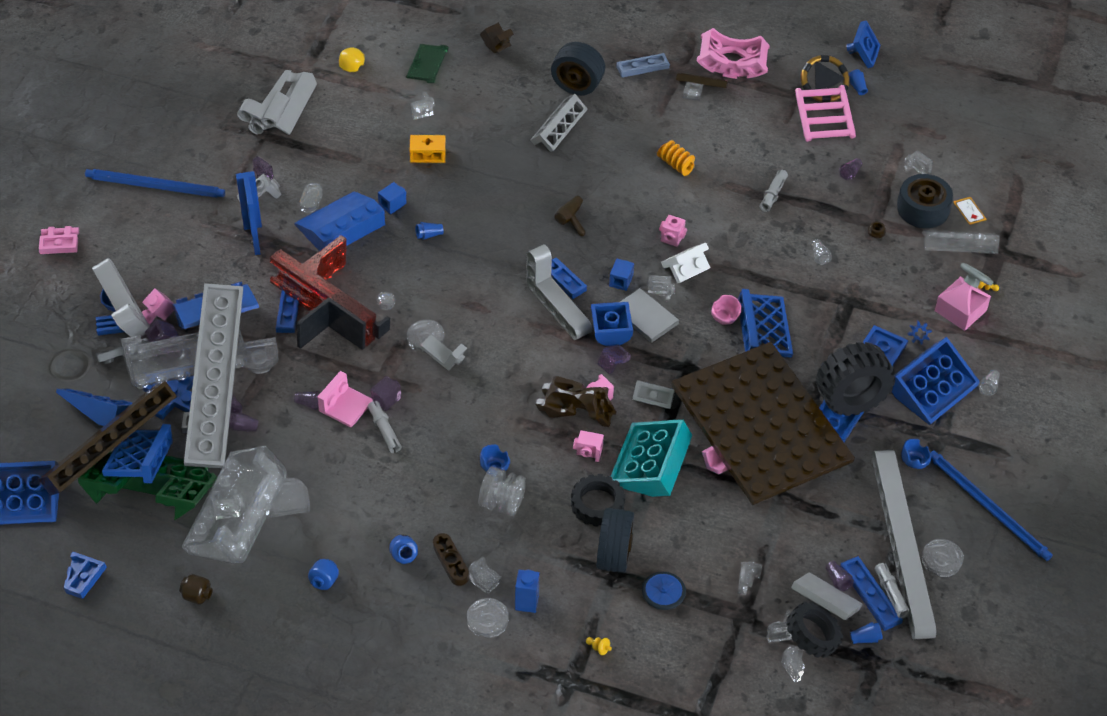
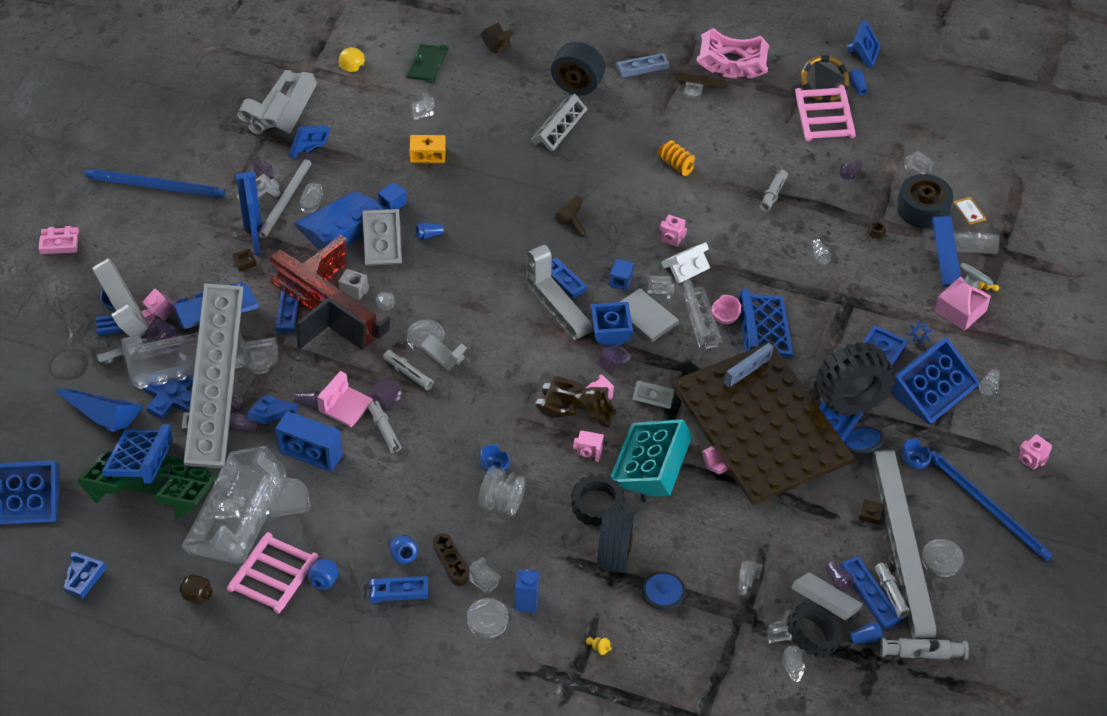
(107, 438): dark brown brick -> none
(244, 260): none -> dark brown plate
(269, 409): none -> blue wing
(284, 199): none -> light grey piece
(288, 590): none -> bright pink bar
(309, 138): none -> blue wing
(309, 441): none -> blue brick
(353, 284): none -> light grey brick
(382, 237): none -> light grey tile
(398, 589): none -> blue plate
(423, 381): none -> light grey pin
(697, 318): none -> clear fence
(748, 365): none -> sand blue tile
(864, 440): none -> blue wheel
(871, 511): none -> dark brown plate
(920, 648): none -> light grey piece
(946, 250): none -> blue tile
(1034, 452): none -> bright pink brick

